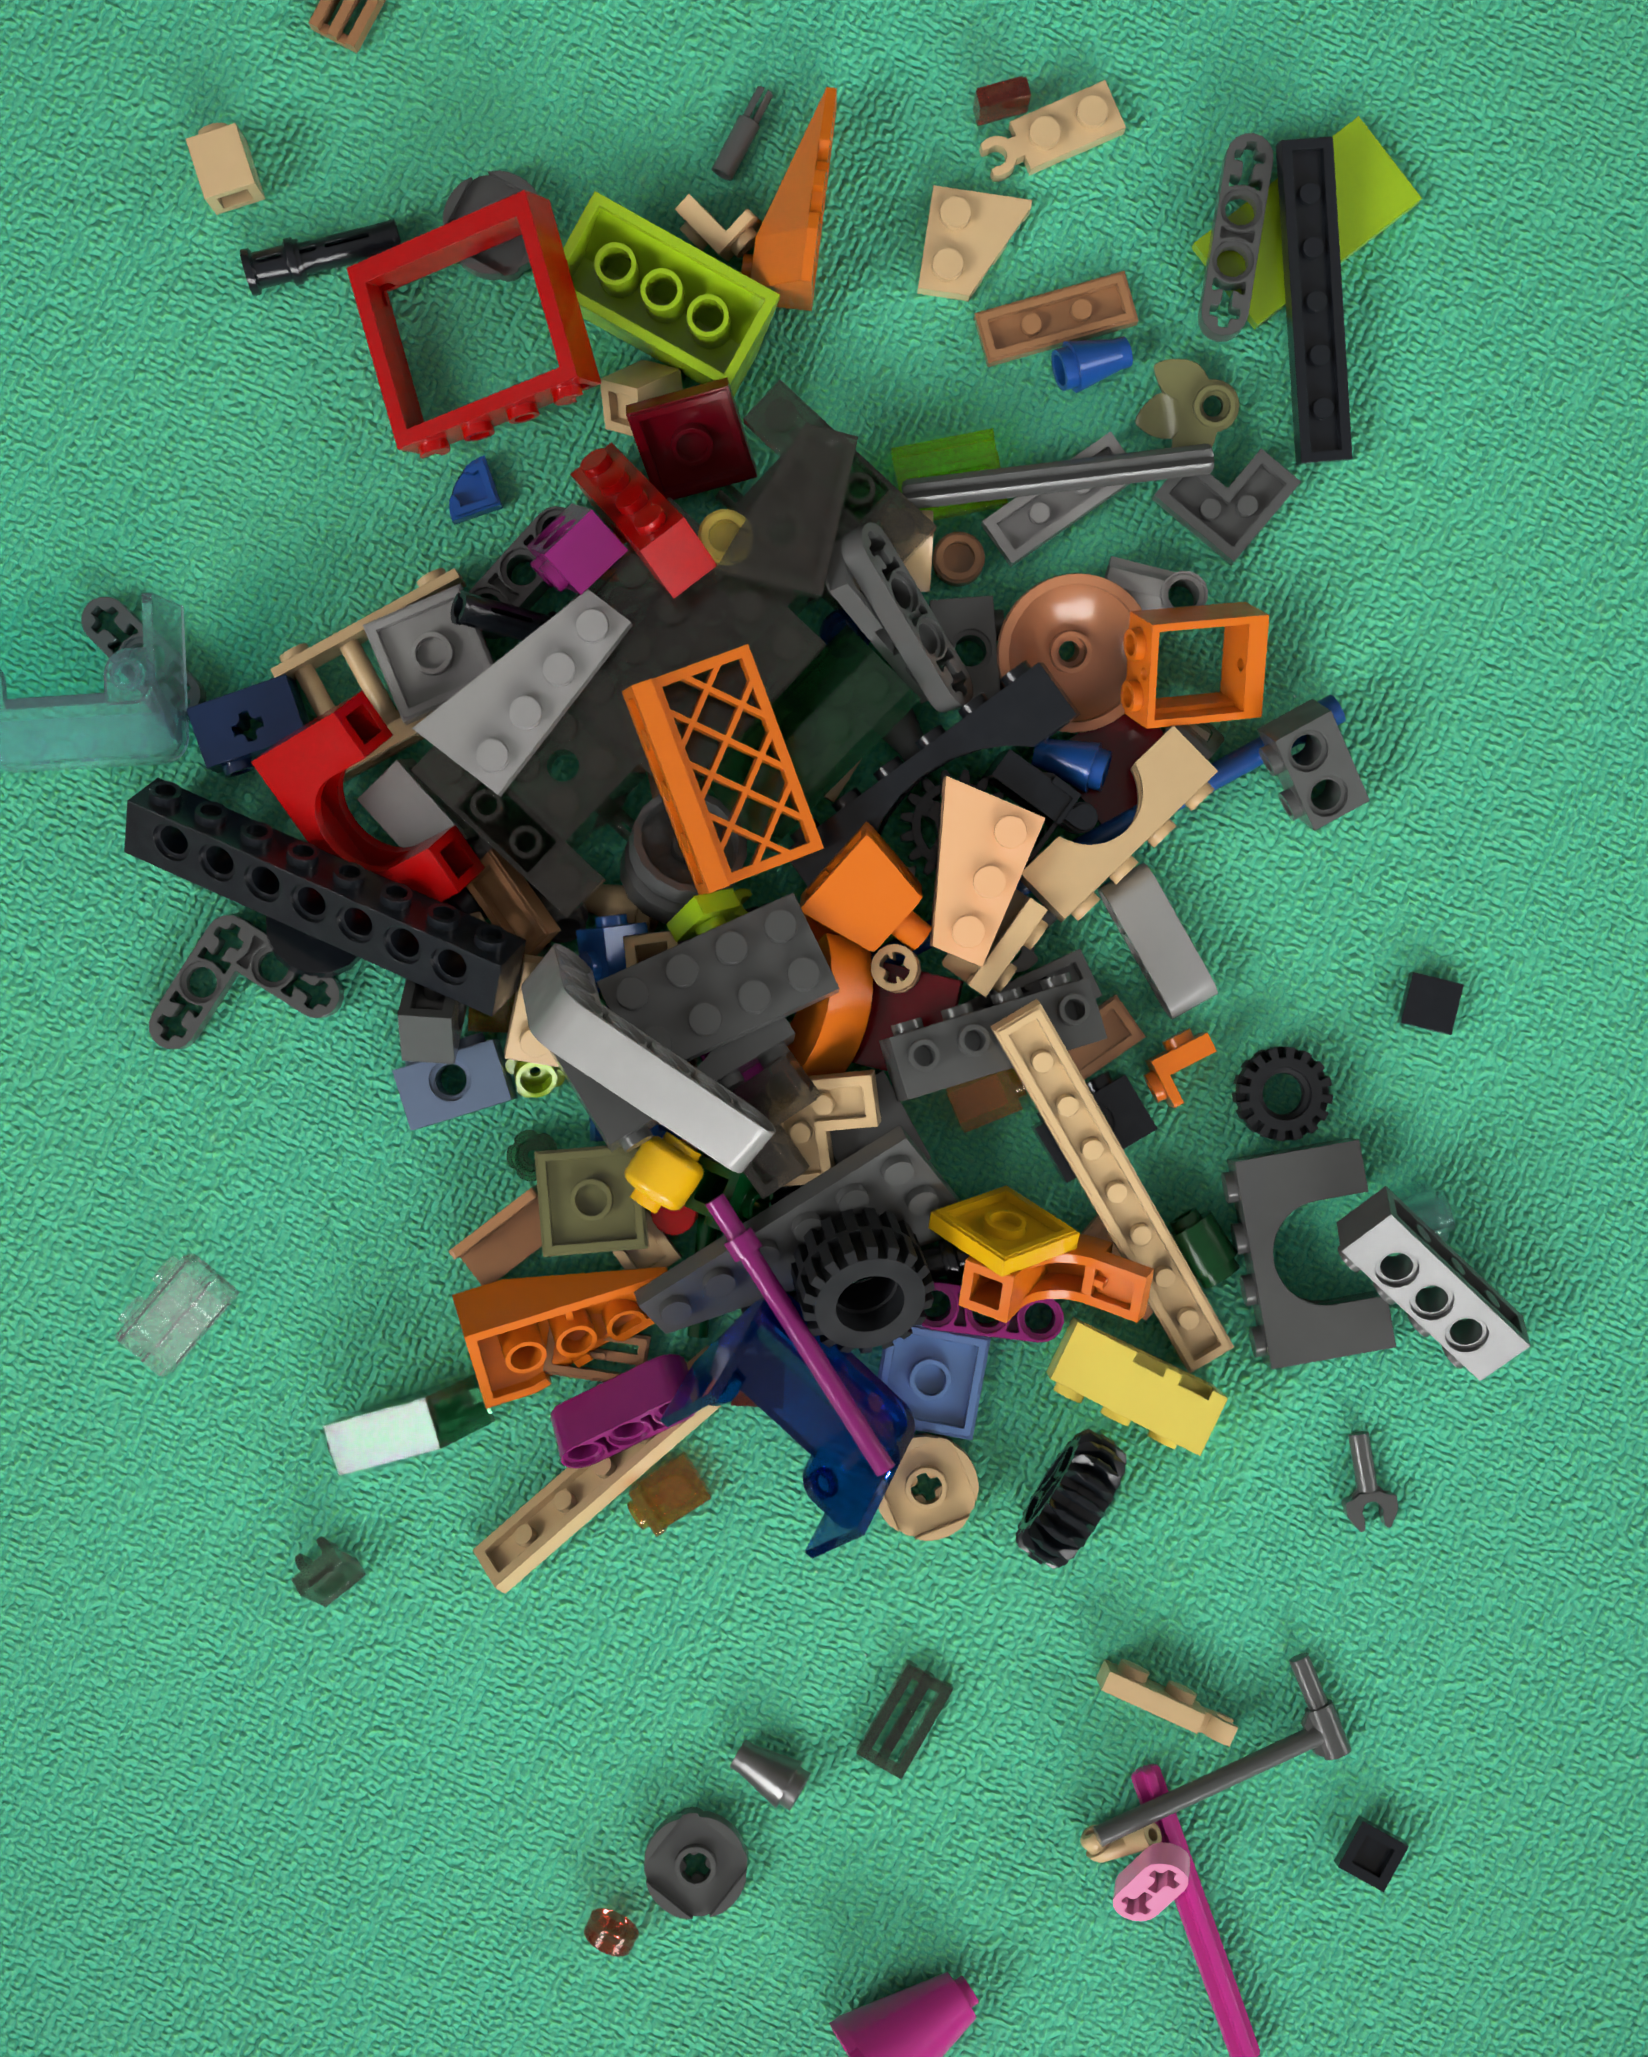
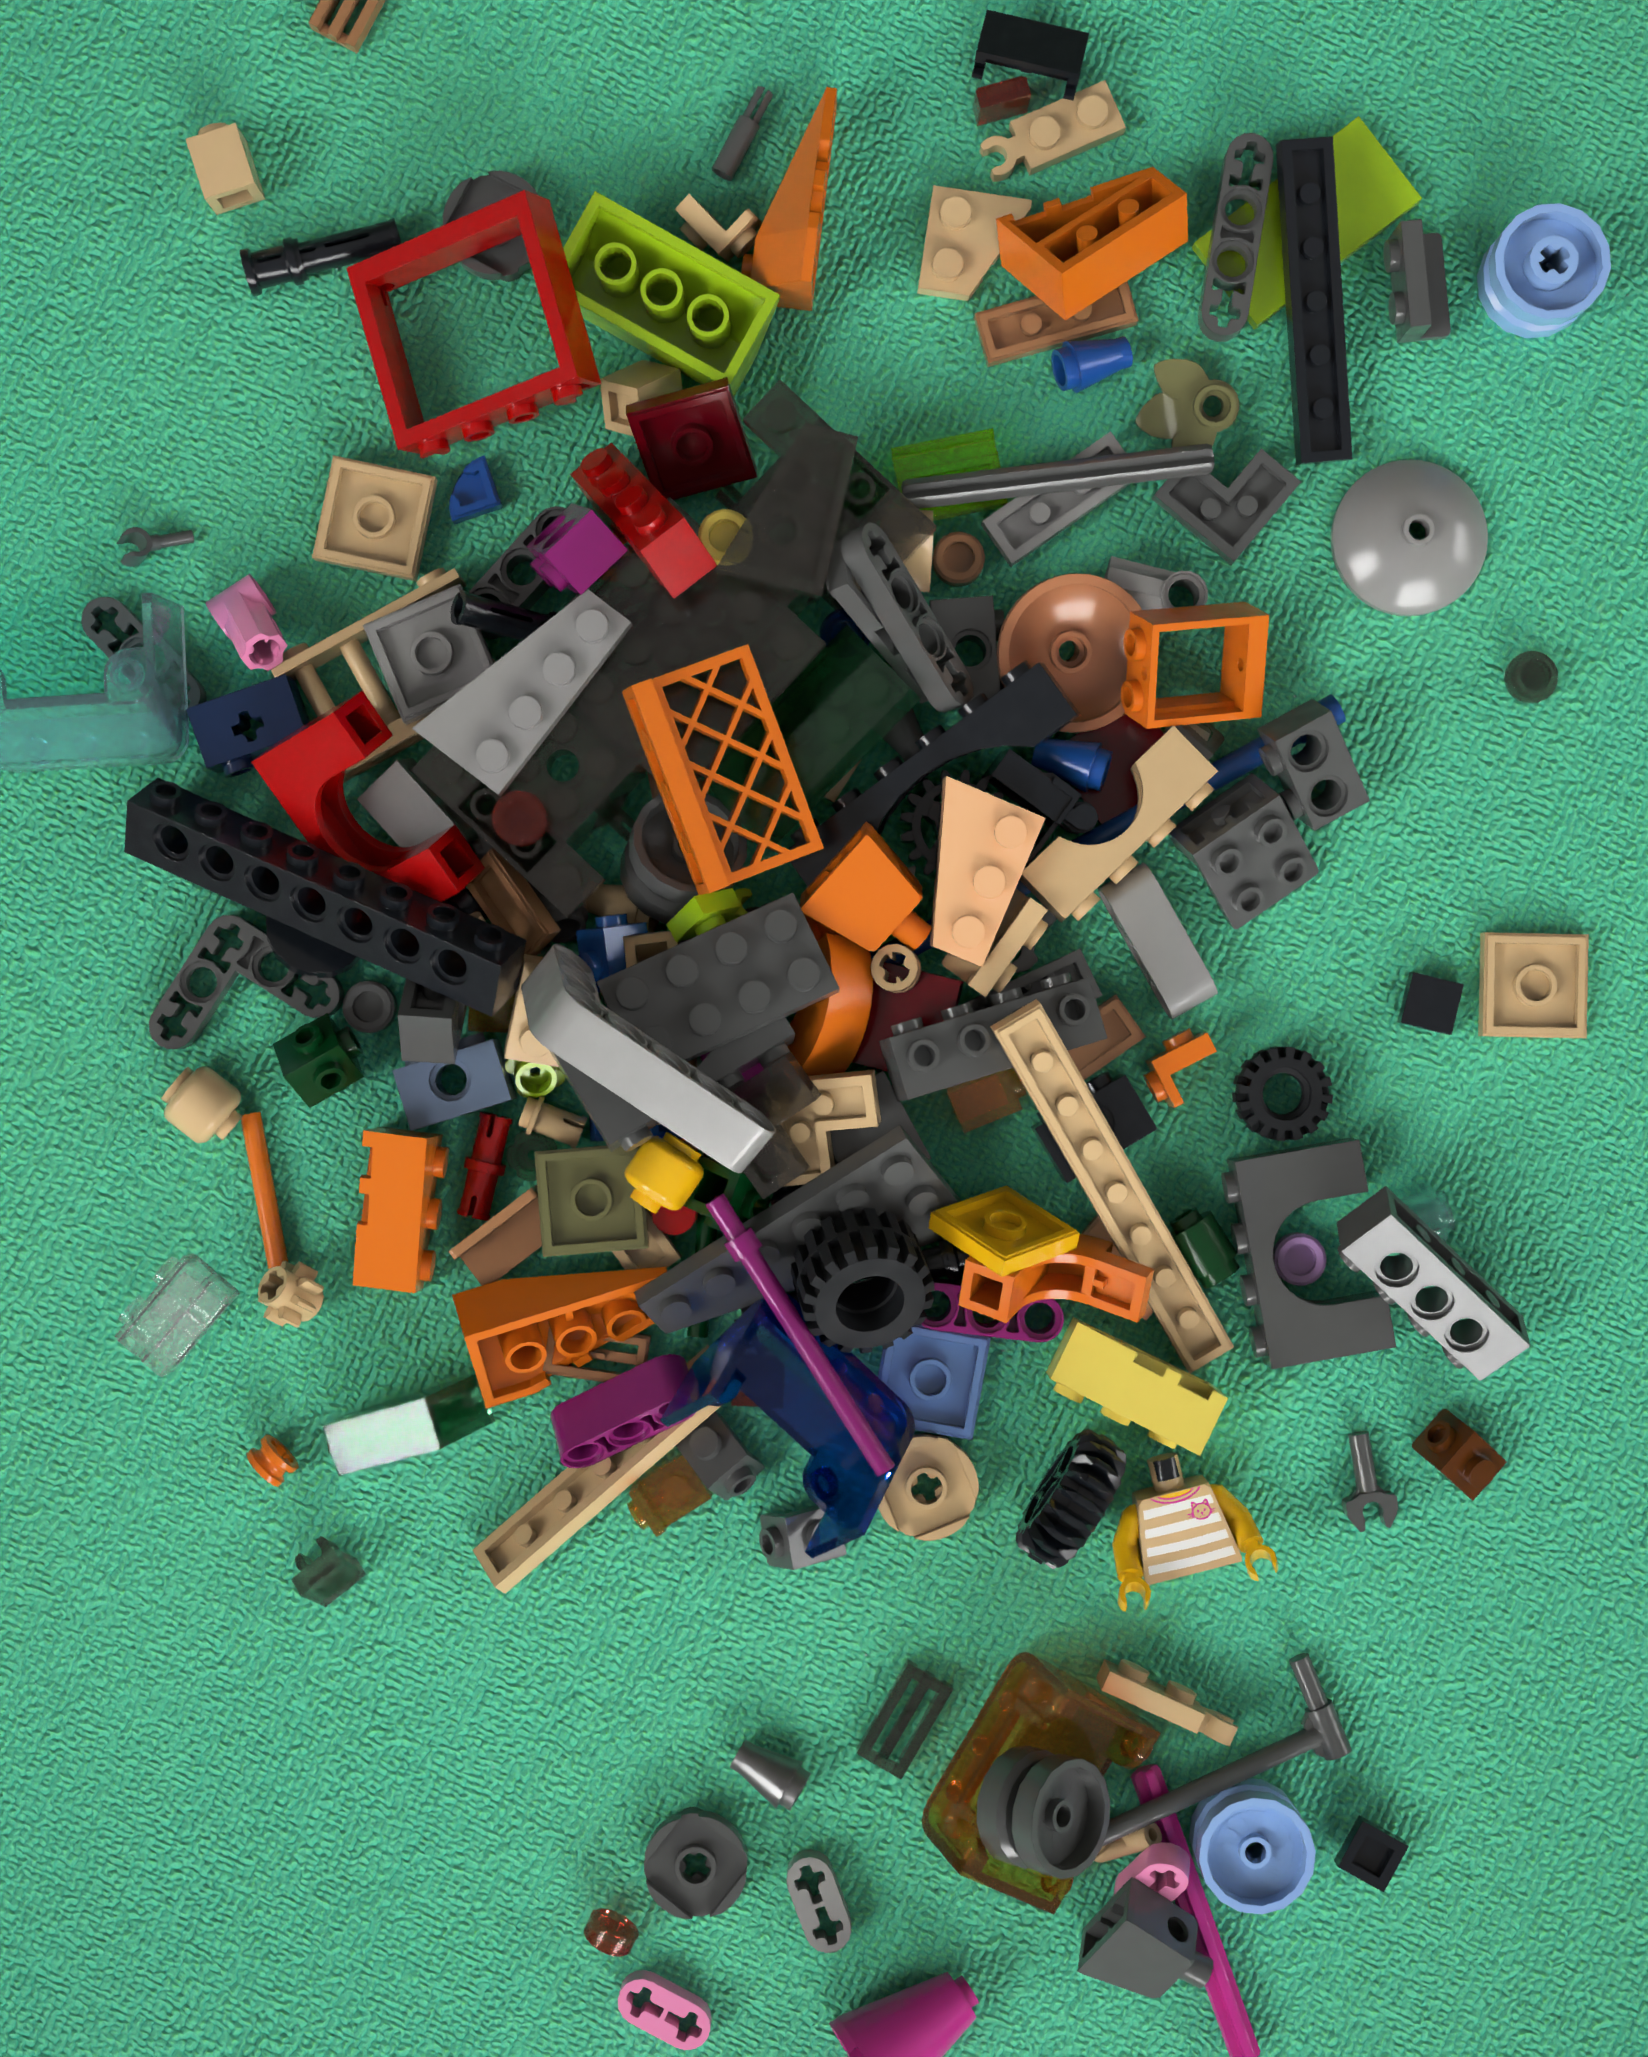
(150, 543): none -> dark grey hand
(202, 1104): none -> tan head
(248, 622): none -> bright pink piece
(264, 1189): none -> orange bar
(272, 1460): none -> orange bush
(290, 1294): none -> tan gear
(319, 1059): none -> dark green brick
(369, 1006): none -> dark grey tile
(374, 518): none -> tan plate
(399, 1209): none -> orange wedge
(484, 1166): none -> red pin
(520, 818): none -> clear red tile
(551, 1121): none -> tan pin
(658, 2020): none -> bright pink beam
(720, 1458): none -> dark grey bracket
(788, 1535): none -> dark grey bracket
(807, 1904): none -> light grey beam
(1031, 48): none -> black hinge
(1039, 1709): none -> clear orange windscreen
(1043, 1811): none -> dark grey wheel
(1096, 242): none -> orange wedge
(1143, 1943): none -> dark grey torso
(1181, 1531): none -> torso
(1246, 849): none -> dark grey bracket
(1256, 1876): none -> light blue wheel
(1299, 1258): none -> lavender tile
(1381, 557): none -> light grey dish
(1418, 283): none -> dark grey bracket
(1459, 1453): none -> reddish brown bracket
(1531, 677): none -> clear smoke plate
(1533, 985): none -> tan tile
(1543, 270): none -> light blue wheel

